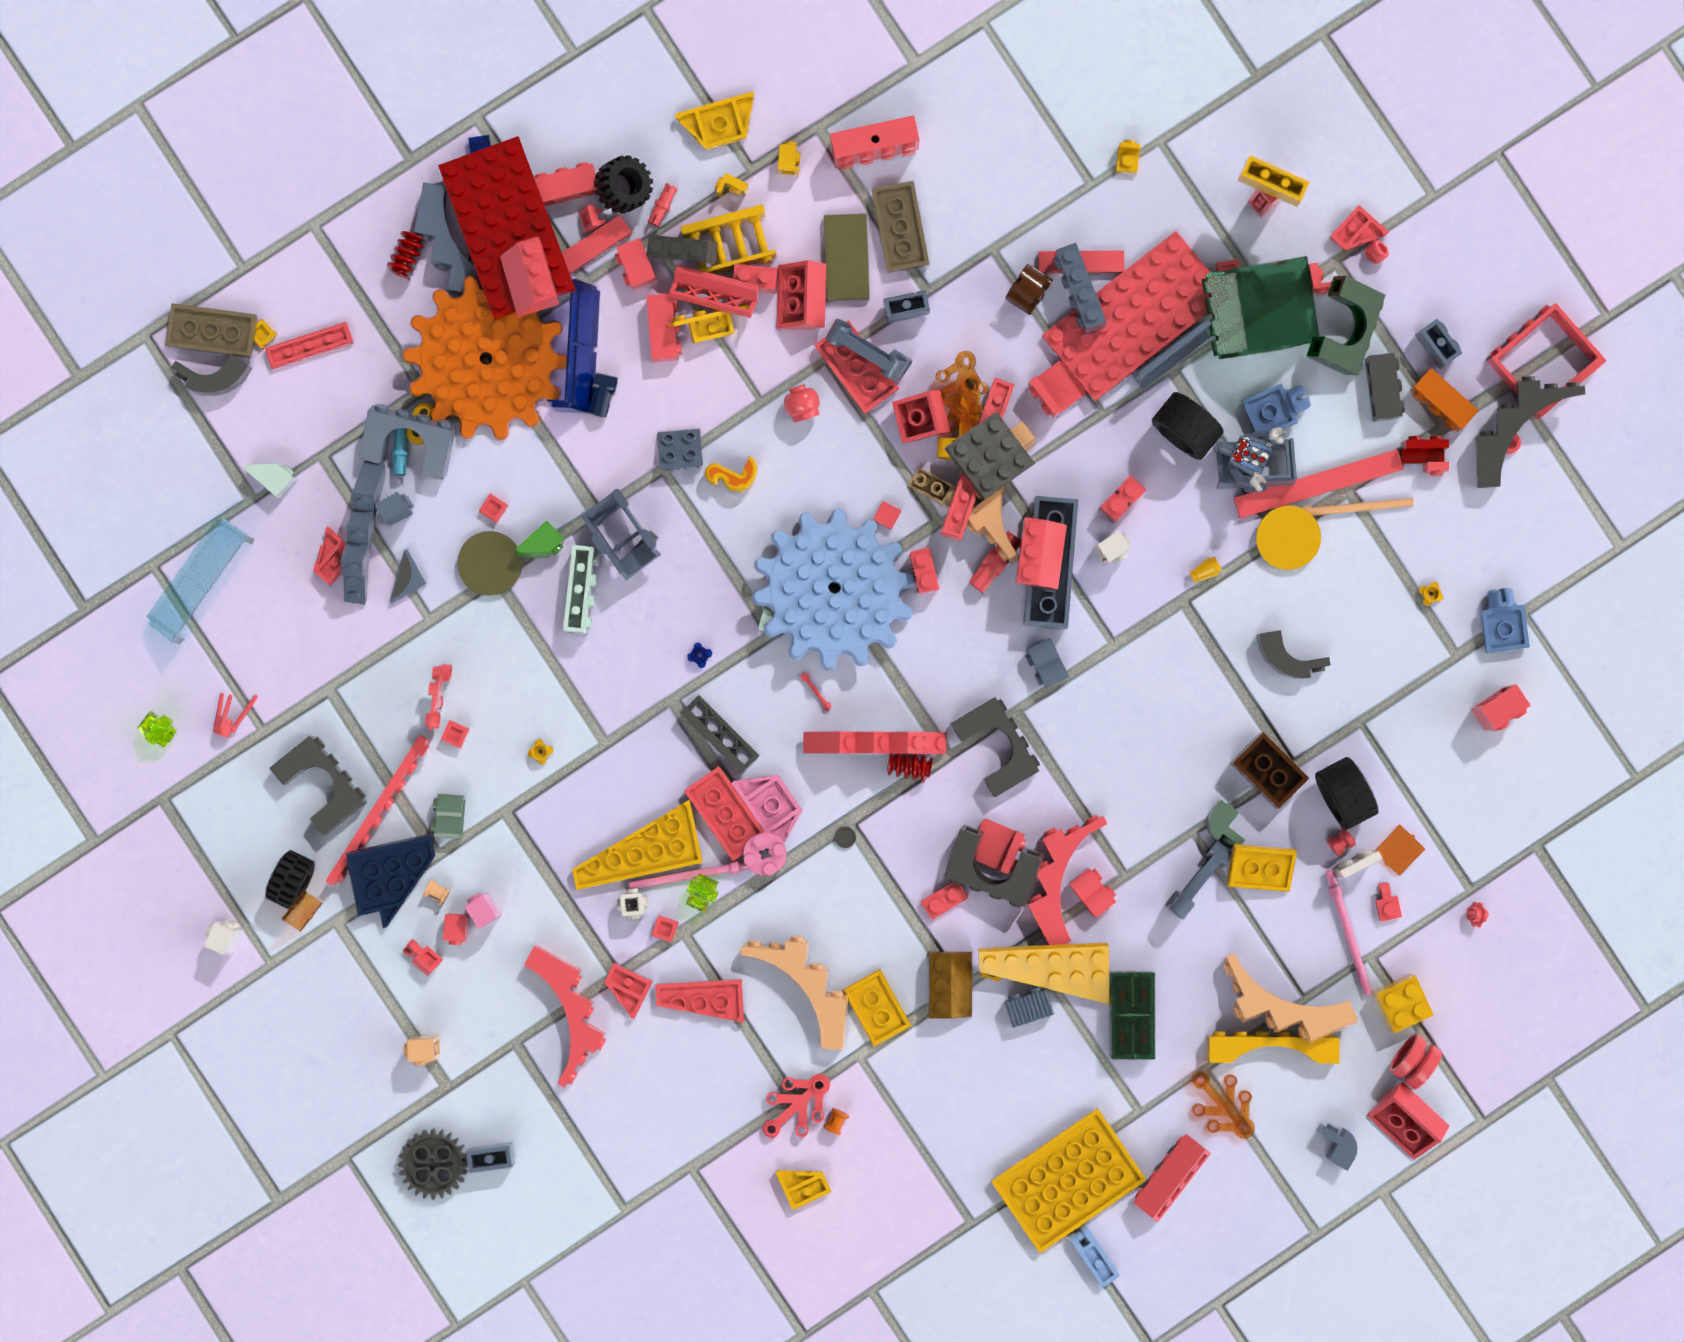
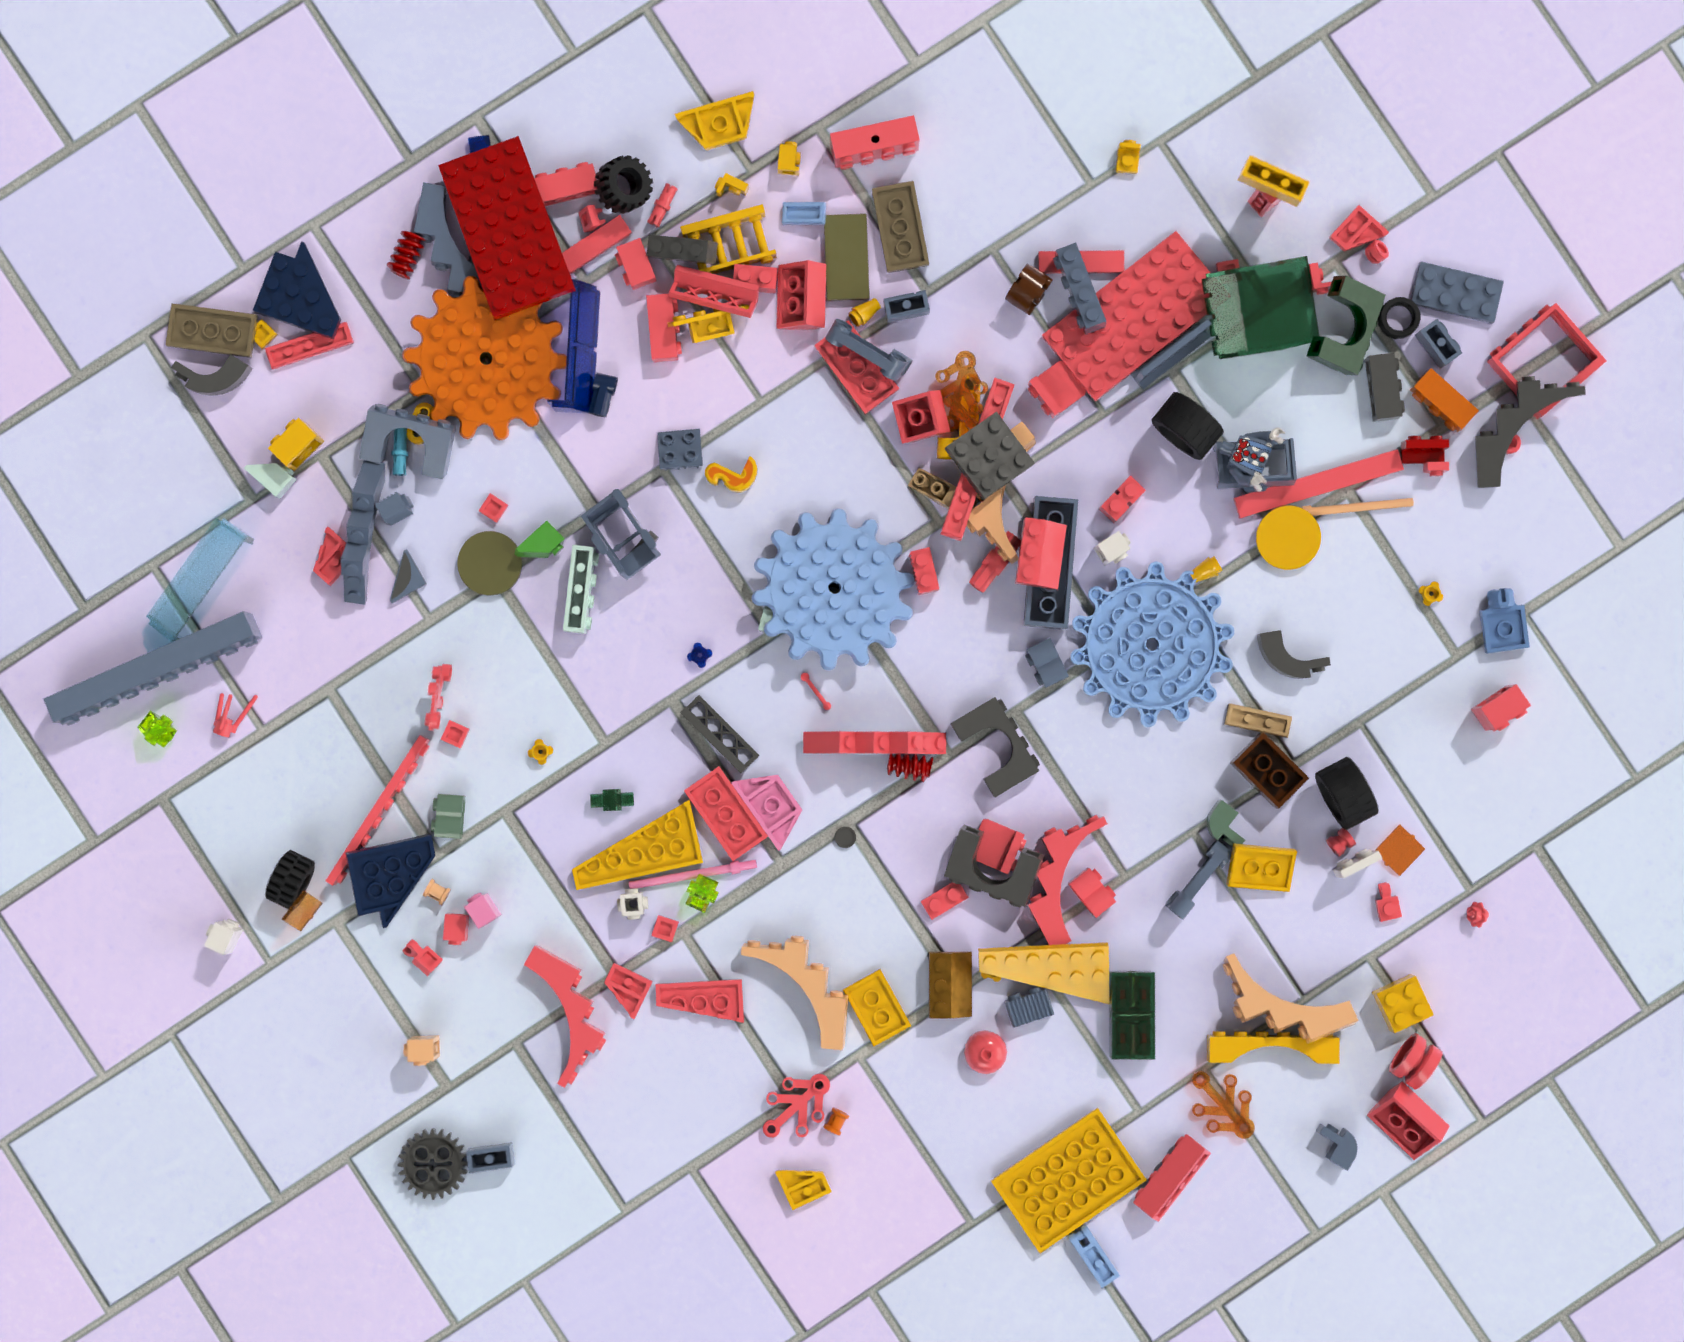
(152, 668): none -> sand blue brick
(295, 443): none -> yellow brick
(297, 294): none -> dark blue wing
(346, 797): dark grey arch -> none
(529, 277): coral slope -> none
(612, 800): none -> clear green axle
(771, 864): bright pink plate -> none
(802, 403): coral piece -> none
(804, 213): none -> light blue tile
(862, 313): none -> yellow cone
(887, 515): coral tile -> none
(985, 1052): none -> coral cylinder
(1185, 638): none -> light blue plate
(1258, 720): none -> tan tile
(1275, 407): medium blue plate -> none
(1335, 891): bright pink bar -> none
(1415, 316): none -> black tyre
(1457, 292): none -> sand blue plate

